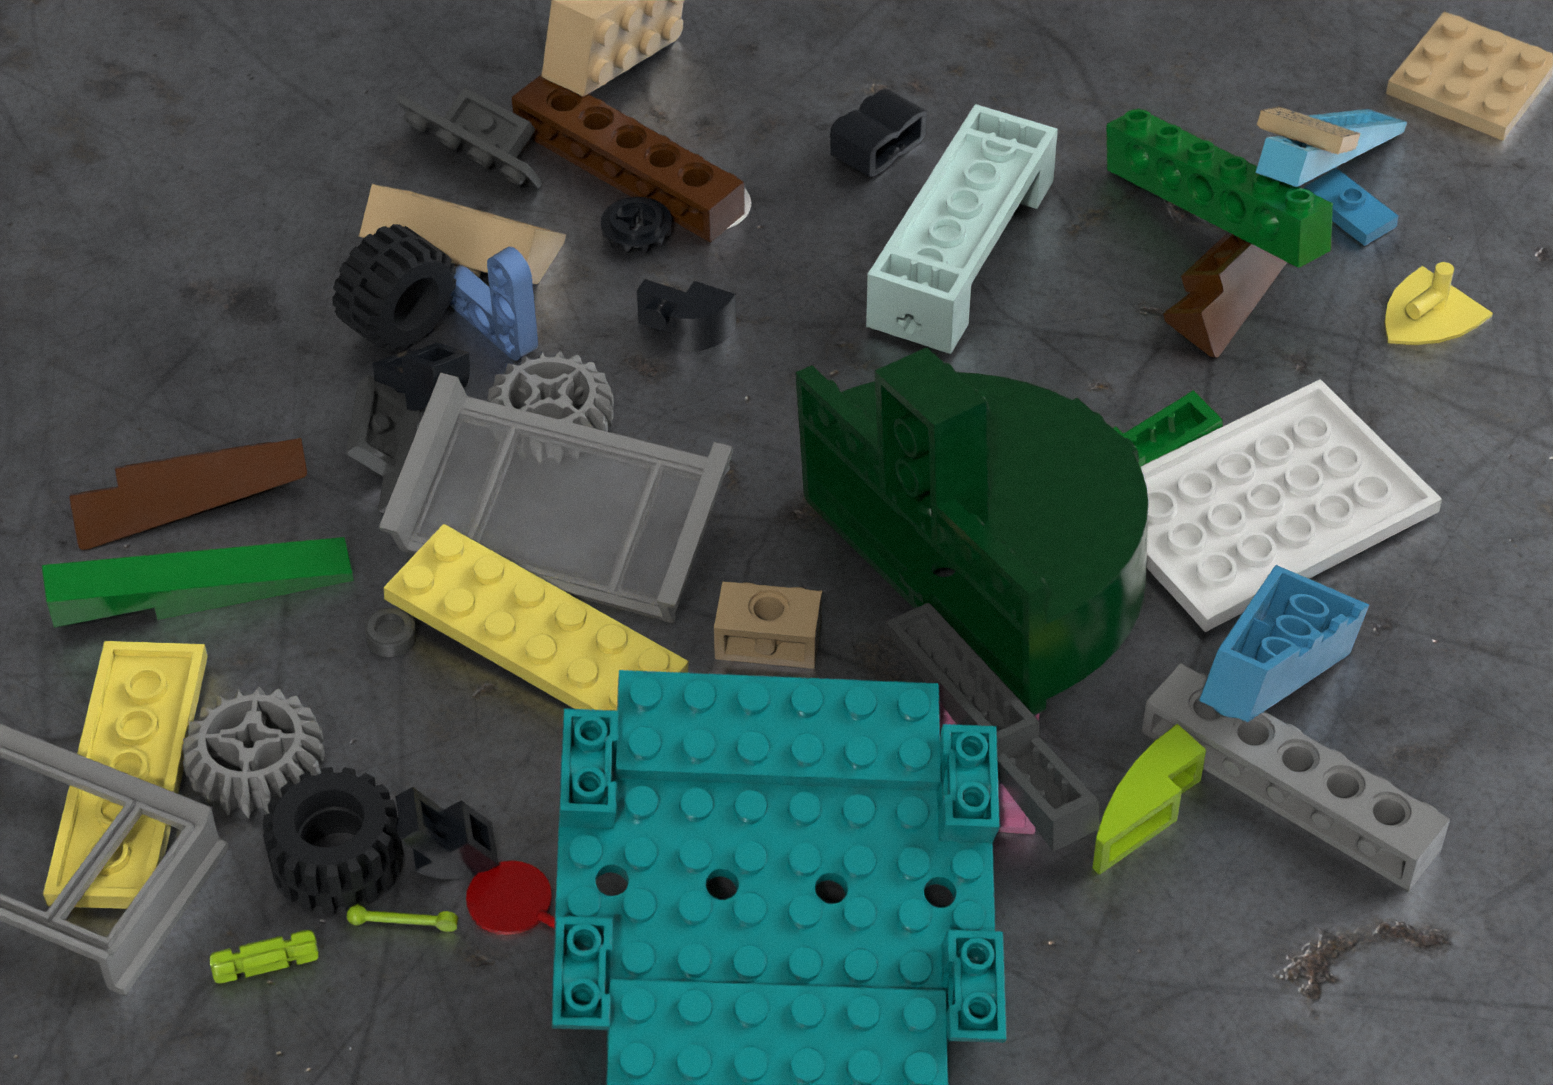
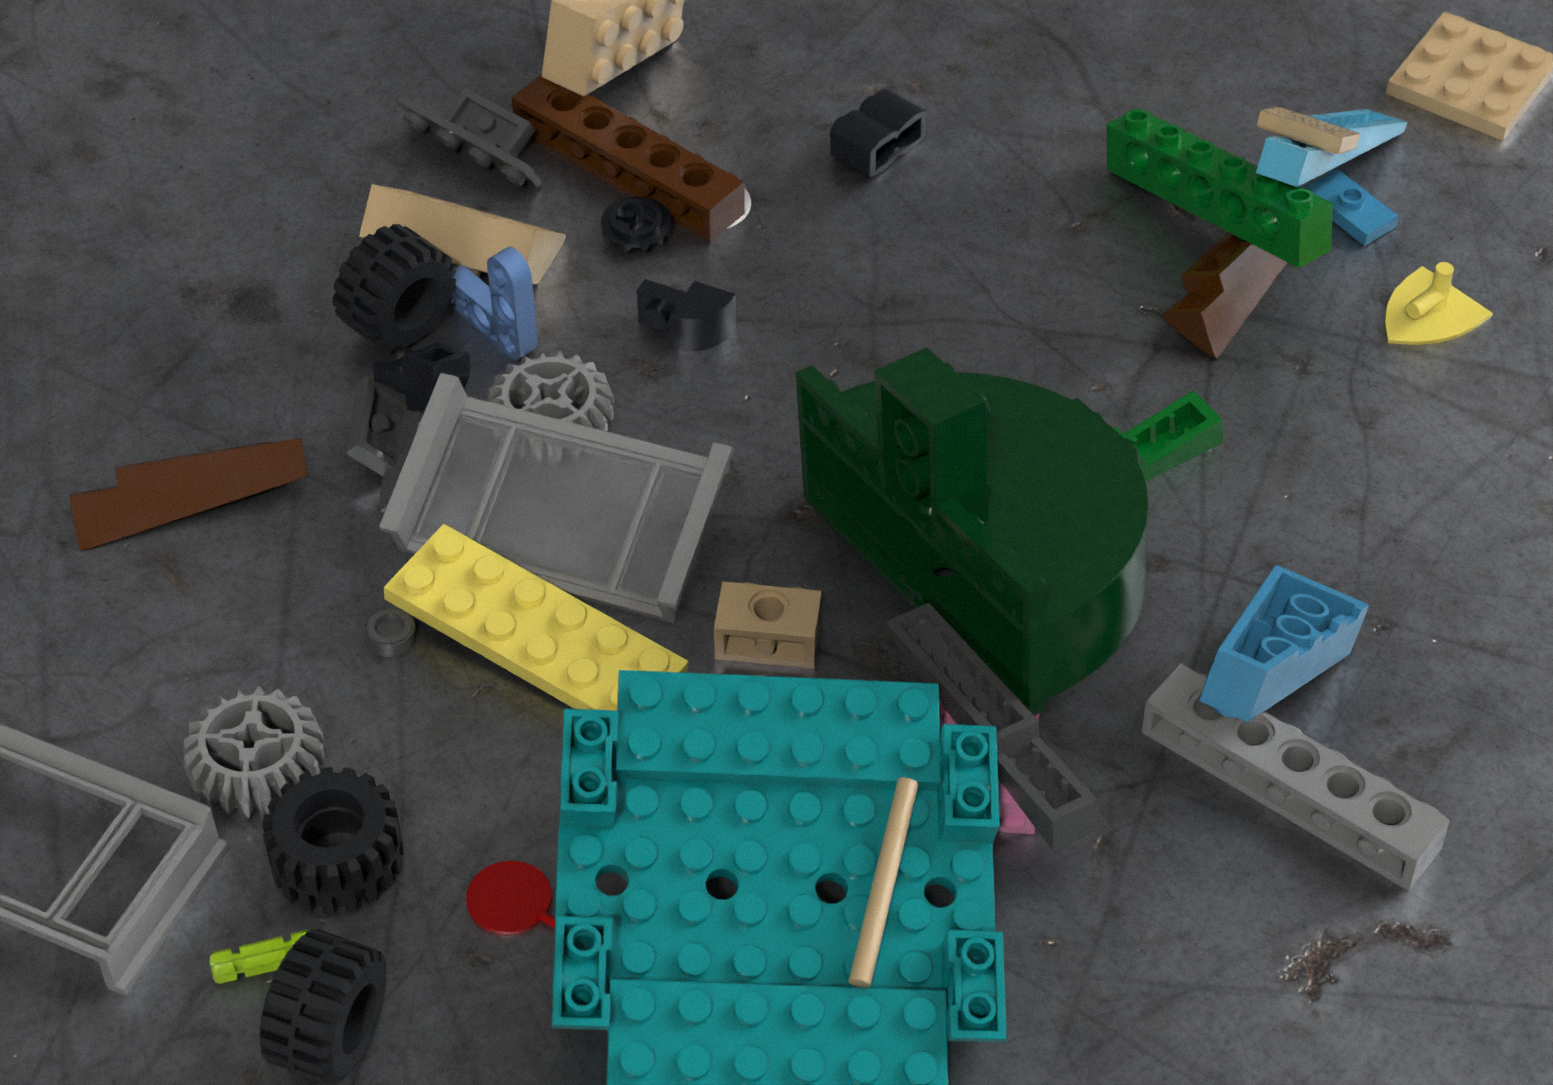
(138, 727): light yellow plate -> none
(191, 579): green slope -> none
(323, 1006): none -> black tyre
(445, 841): black brick -> none
(445, 921): lime hinge -> none
(883, 883): none -> tan bar
(928, 265): light aqua plate -> none
(1148, 796): lime slope -> none
(1278, 488): white plate -> none

